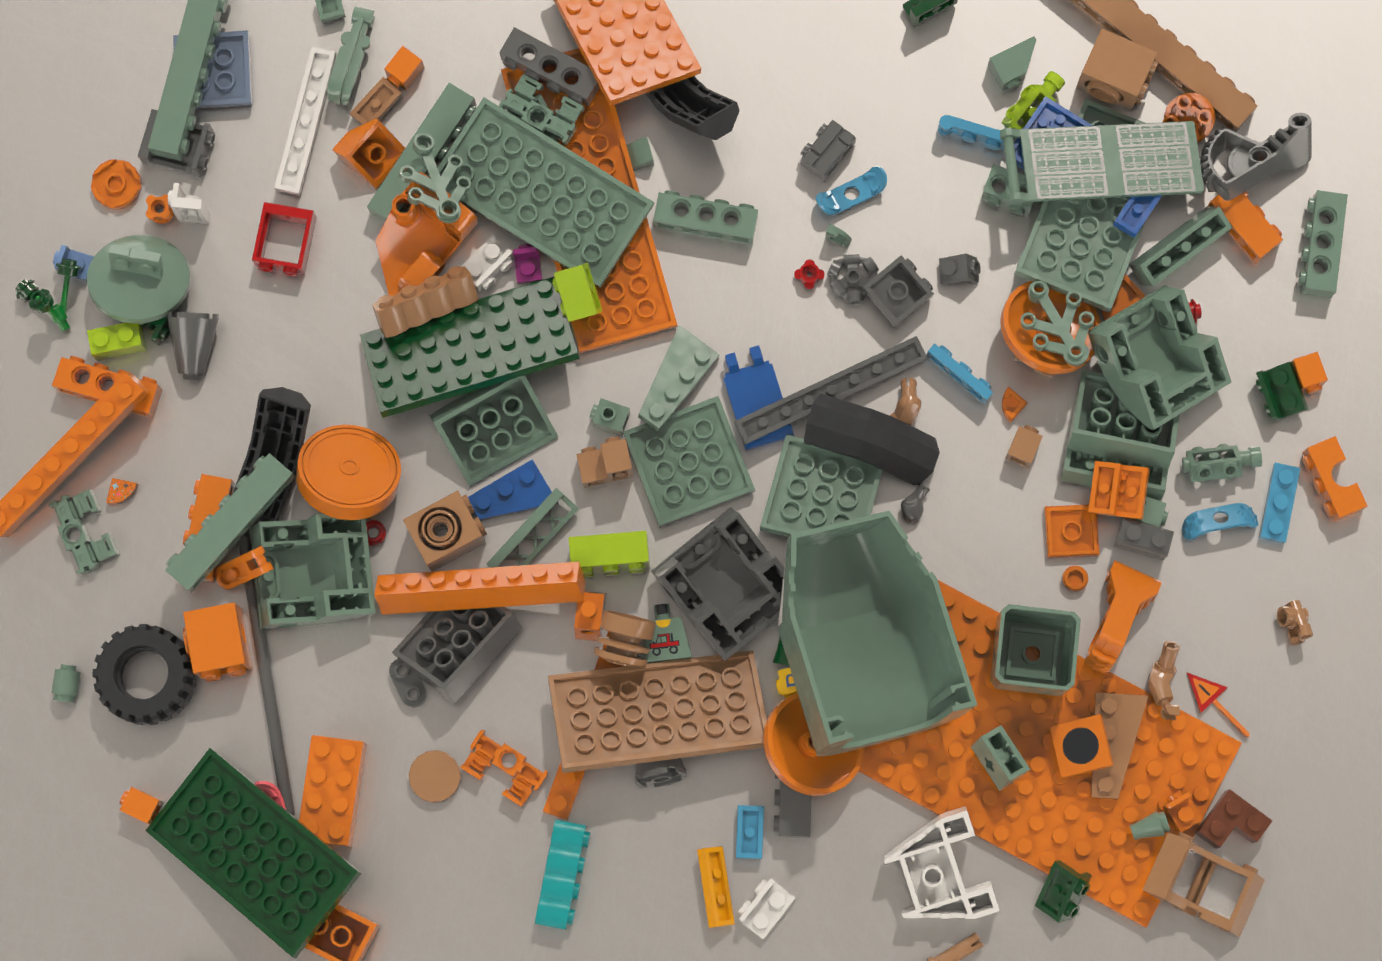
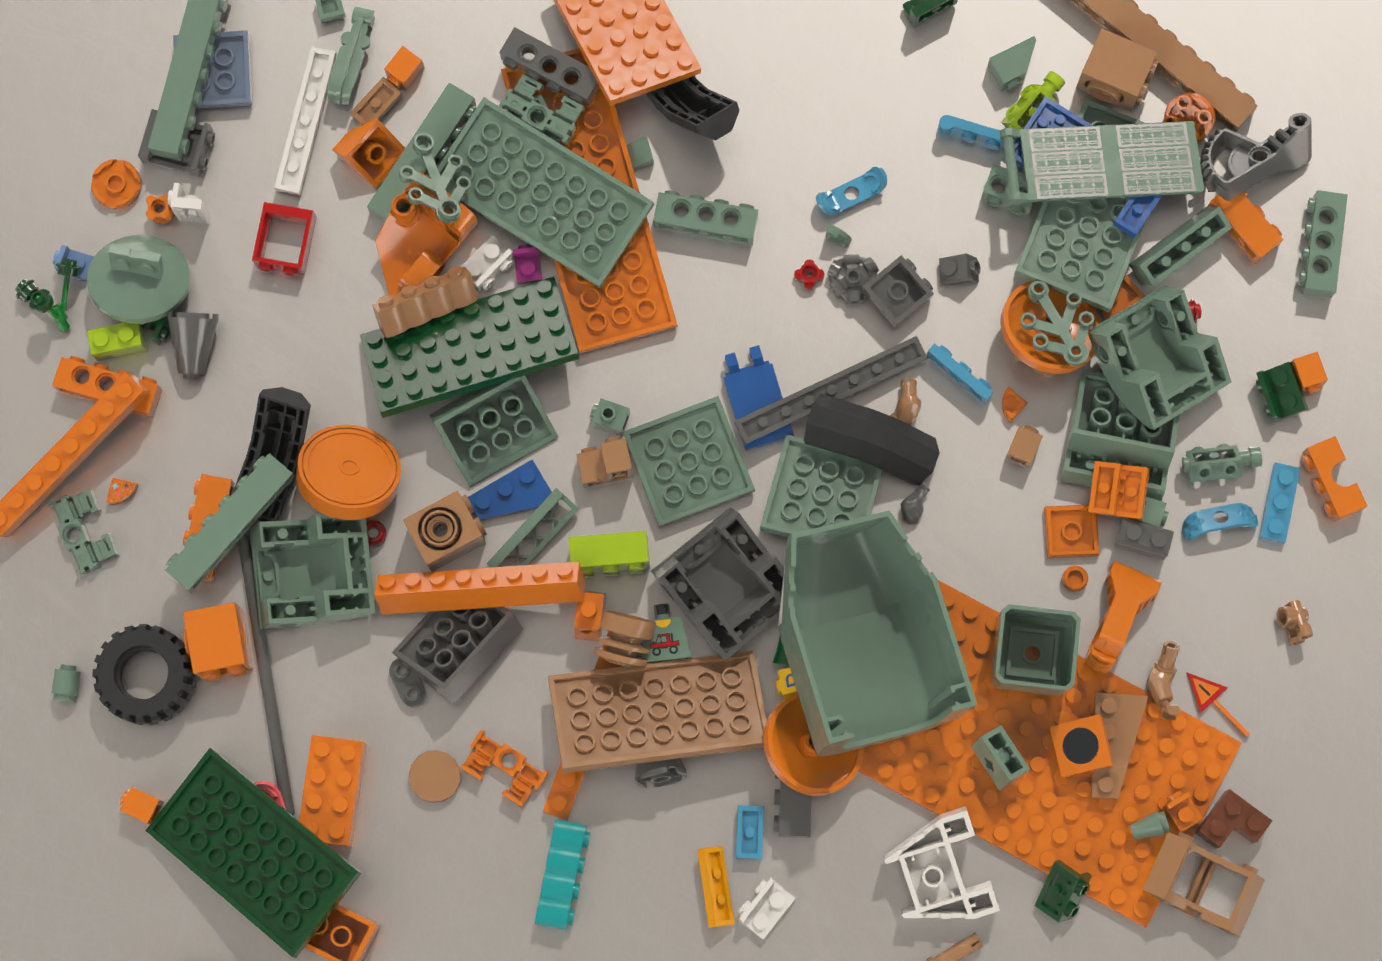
(242, 568): orange plate -> none
(577, 292): lime brick -> none
(678, 375): sand green wing -> none
(827, 150): dark grey brick -> none

